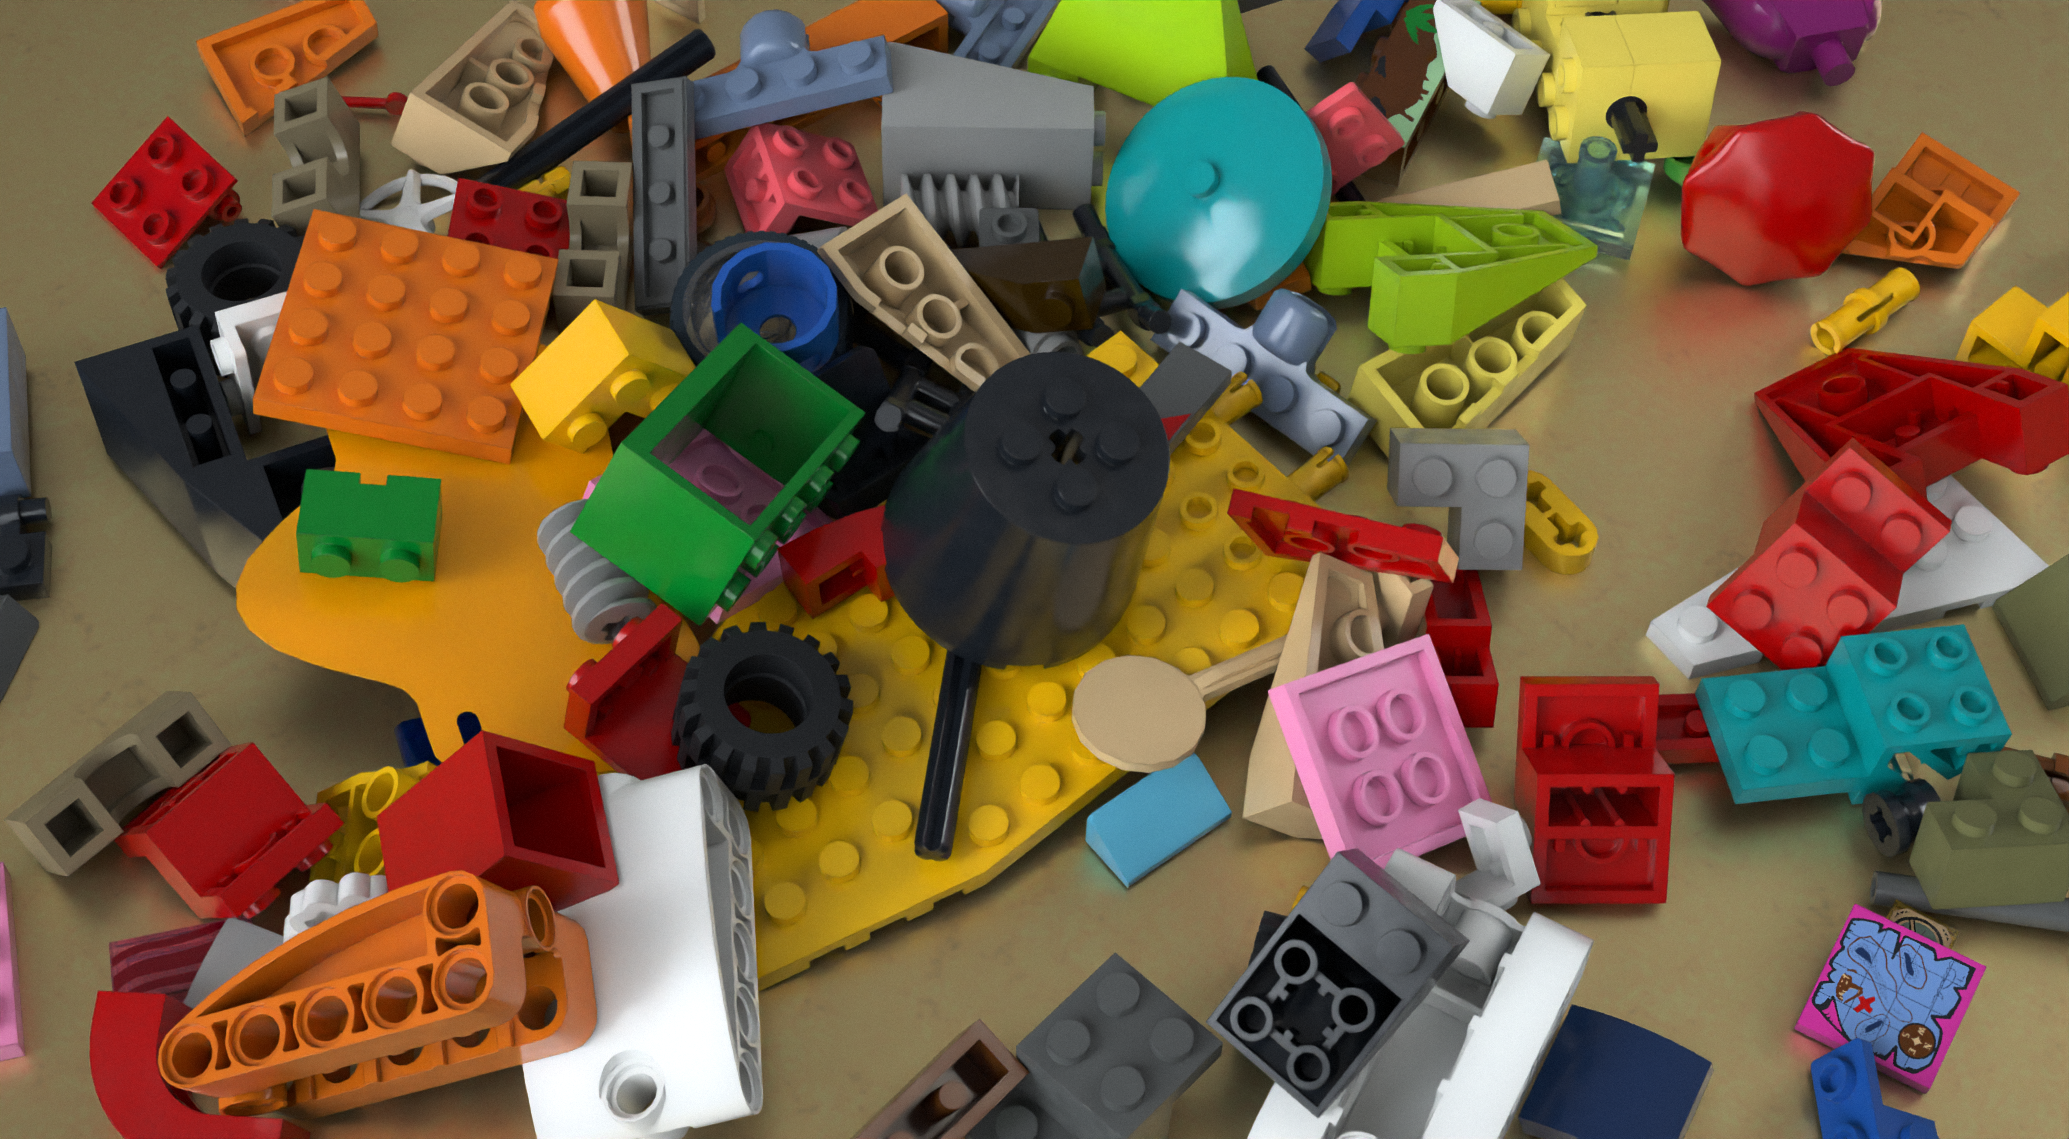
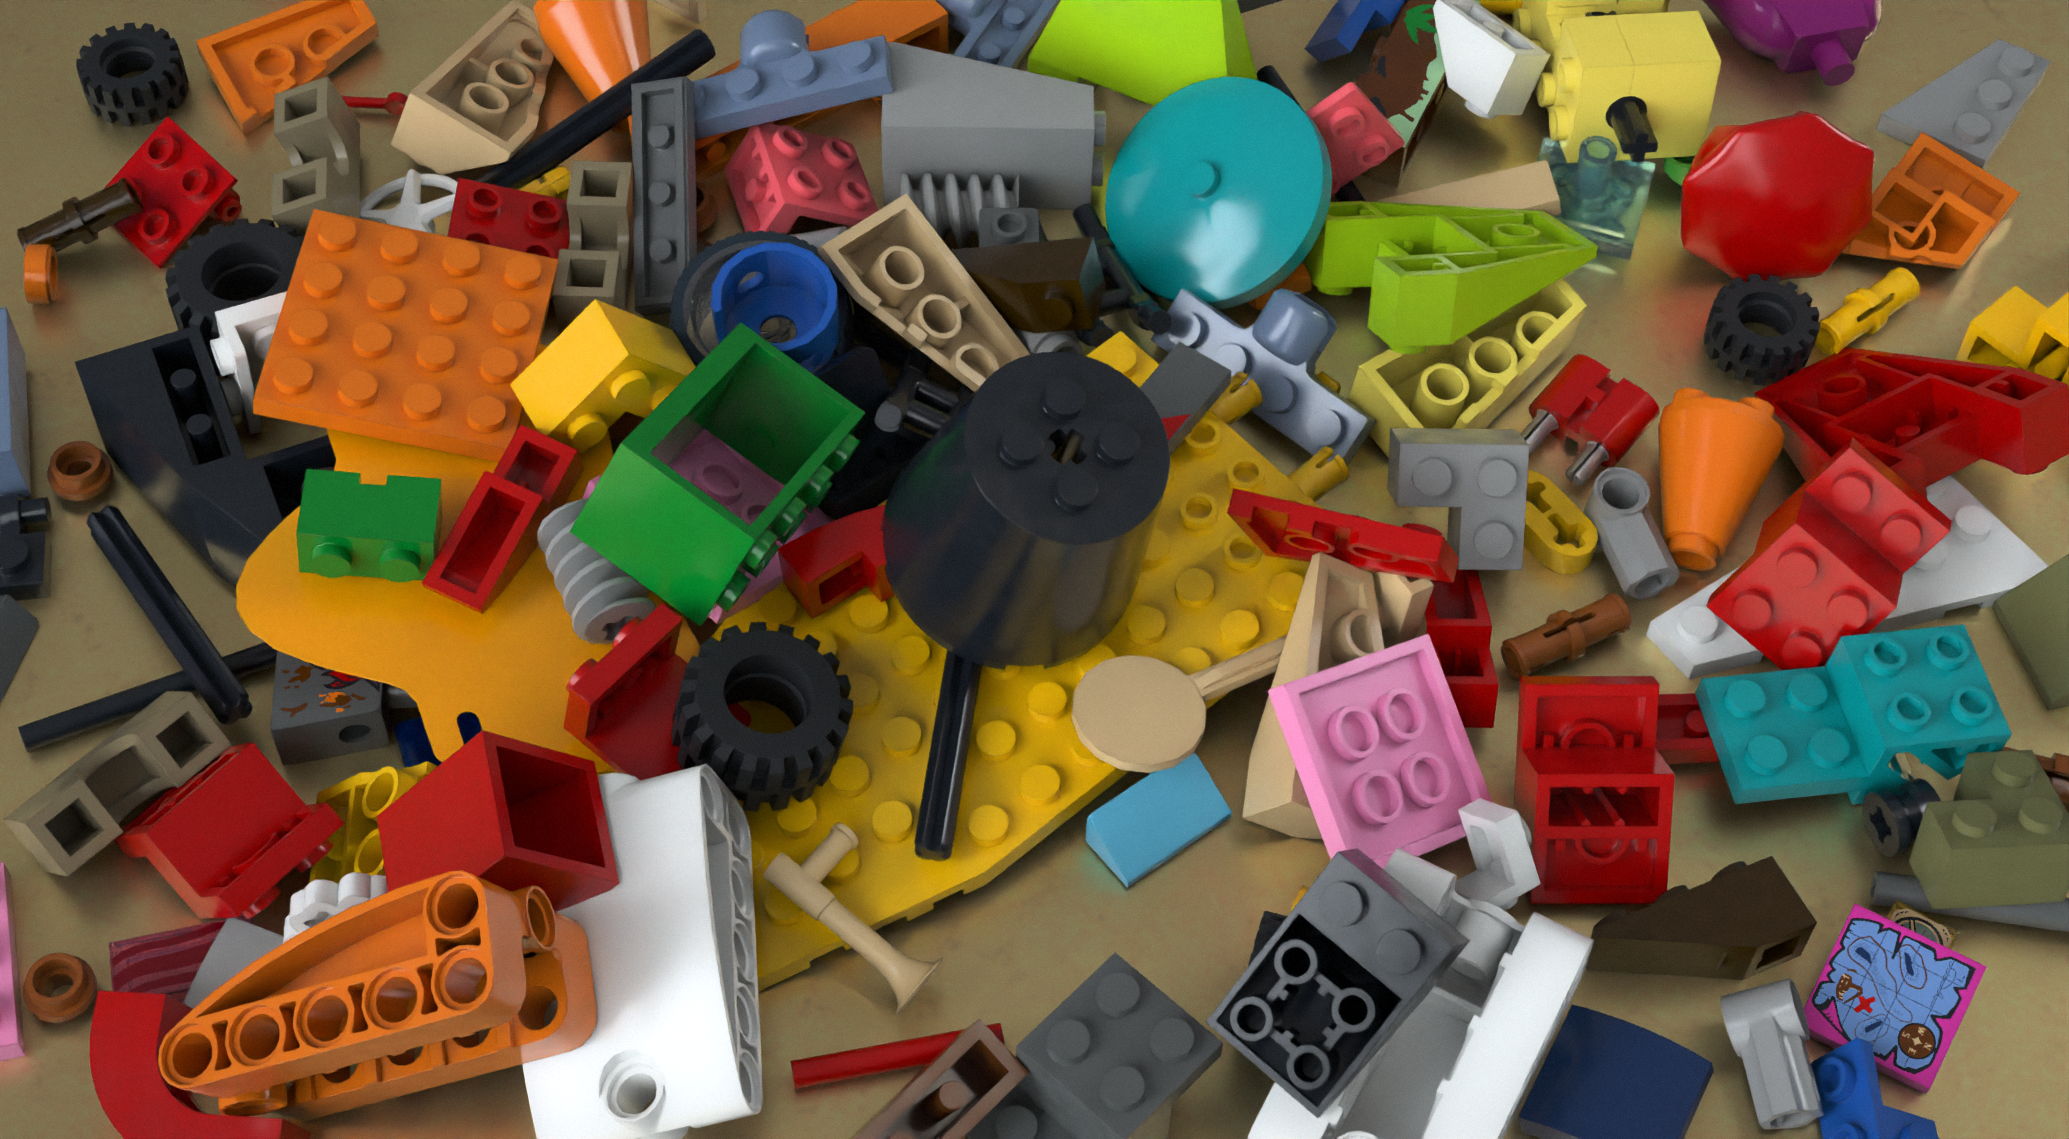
(40, 273): none -> orange tile
(48, 975): none -> dark orange plate
(79, 471): none -> dark orange plate
(84, 218): none -> dark brown pin
(134, 700): none -> black bar
(137, 96): none -> black tyre
(170, 616): none -> black axle
(329, 712): none -> dark grey torso
(503, 519): none -> red slope
(804, 888): none -> tan piece
(874, 1059): none -> red bar
(1566, 635): none -> dark orange pin
(1592, 411): none -> red piece
(1630, 533): none -> light grey piece
(1712, 470): none -> orange cone
(1719, 929): none -> dark brown slope
(1765, 304): none -> black tyre
(1769, 1035): none -> light grey piece
(1970, 104): none -> light grey wing

